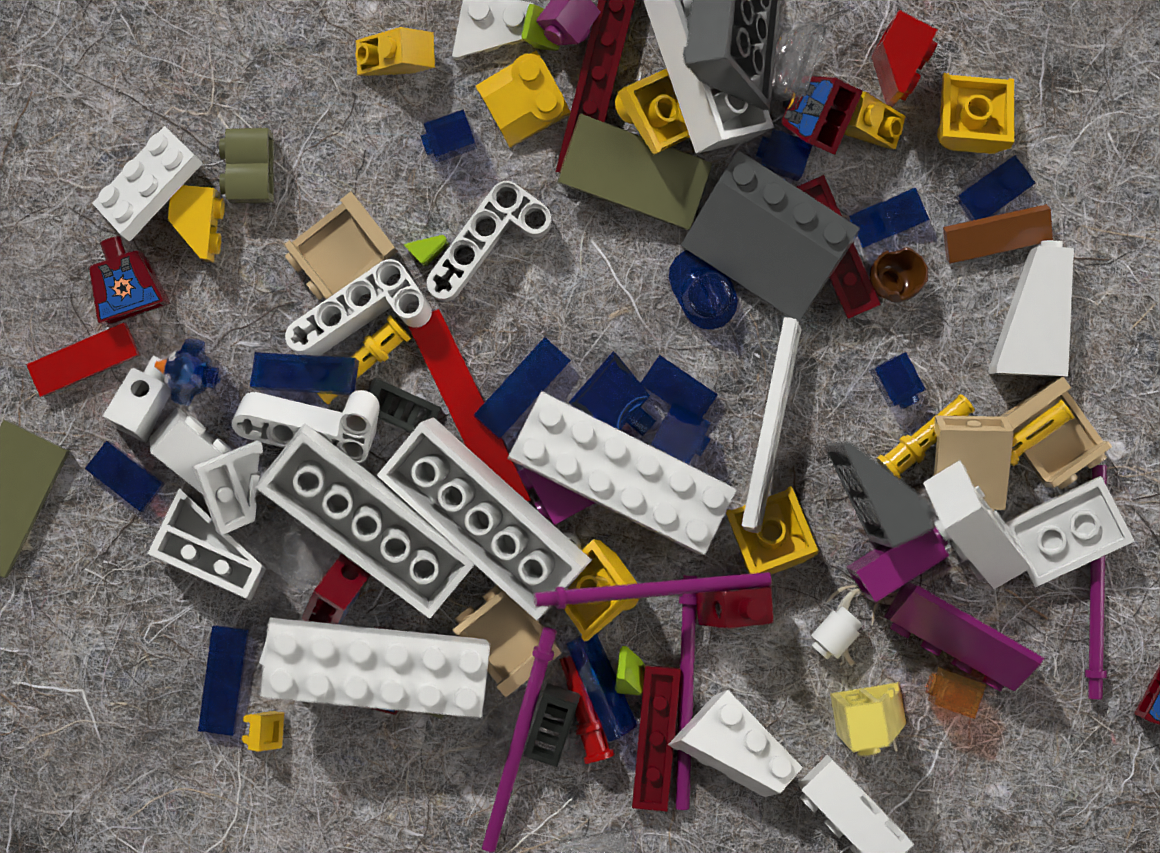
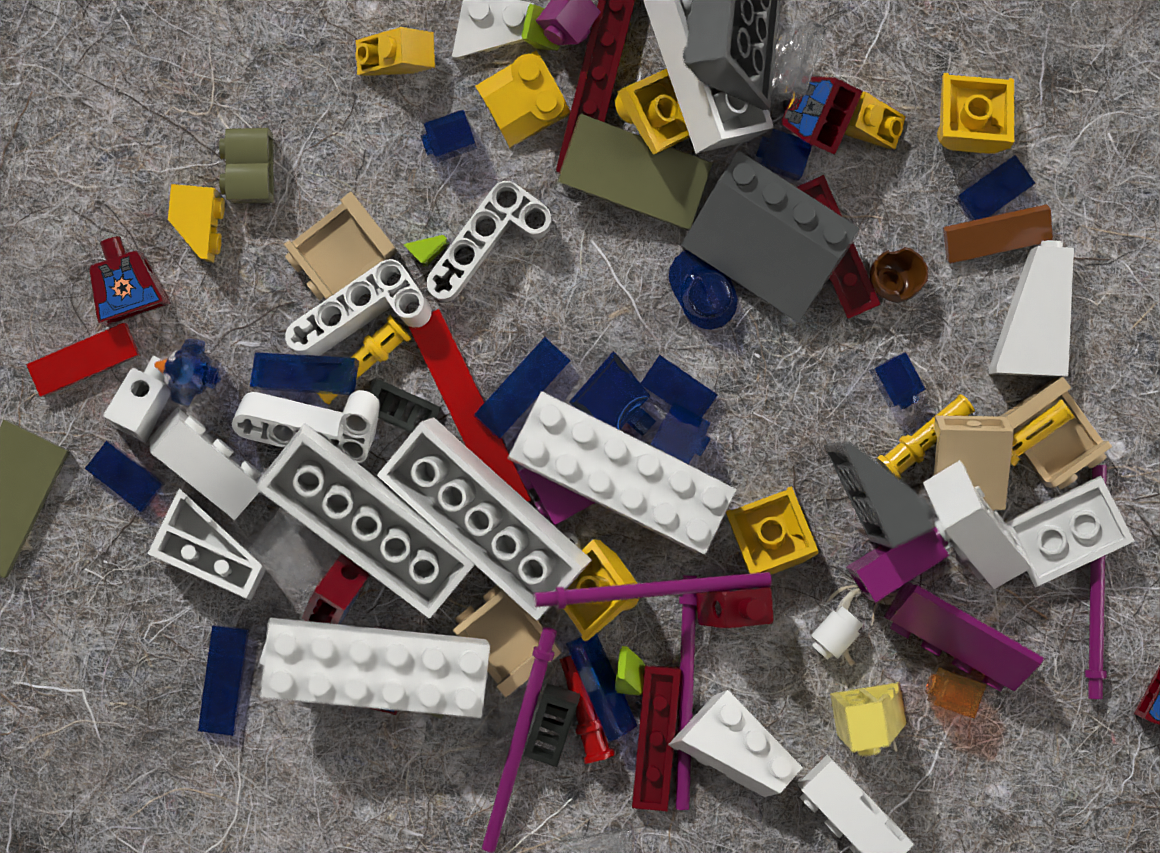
(146, 183): white plate -> none
(230, 486): white wing -> none
(264, 731): yellow tile -> none
(771, 426): white tile -> none
(890, 217): clear blue slope -> none
(900, 52): red slope -> none

